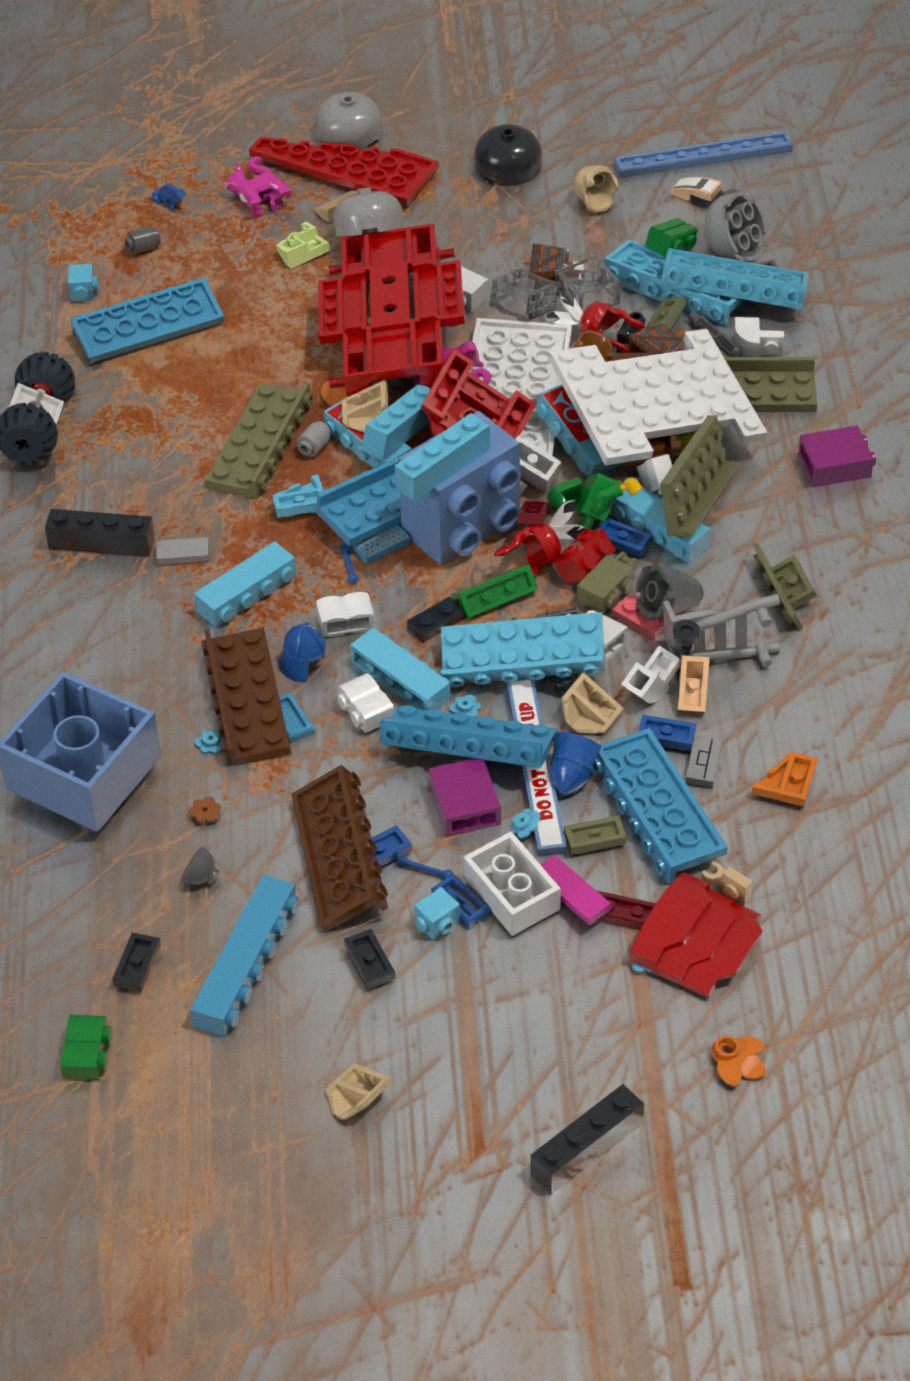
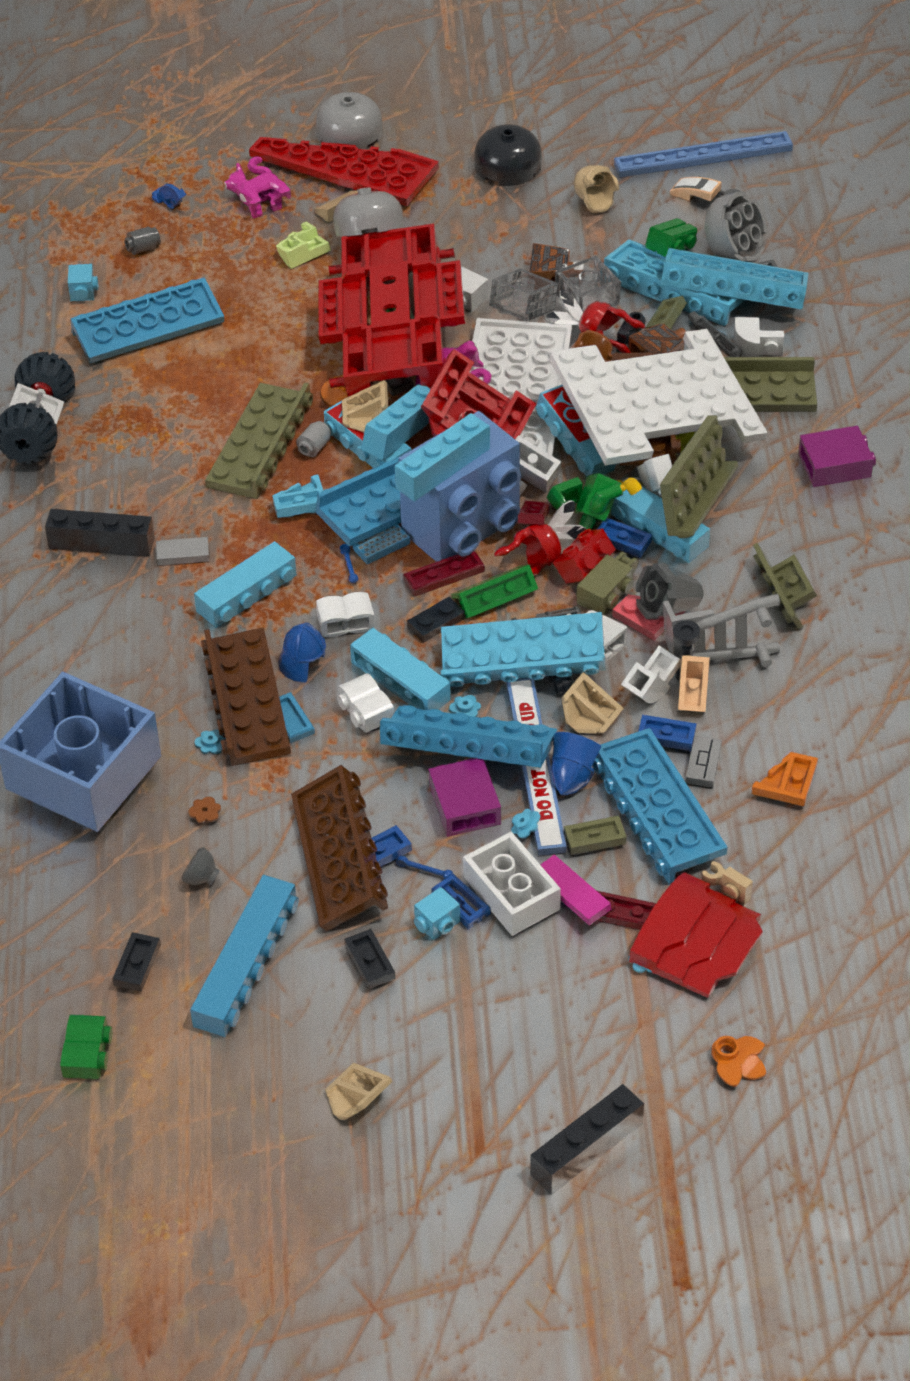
(443, 573): none -> dark red tile

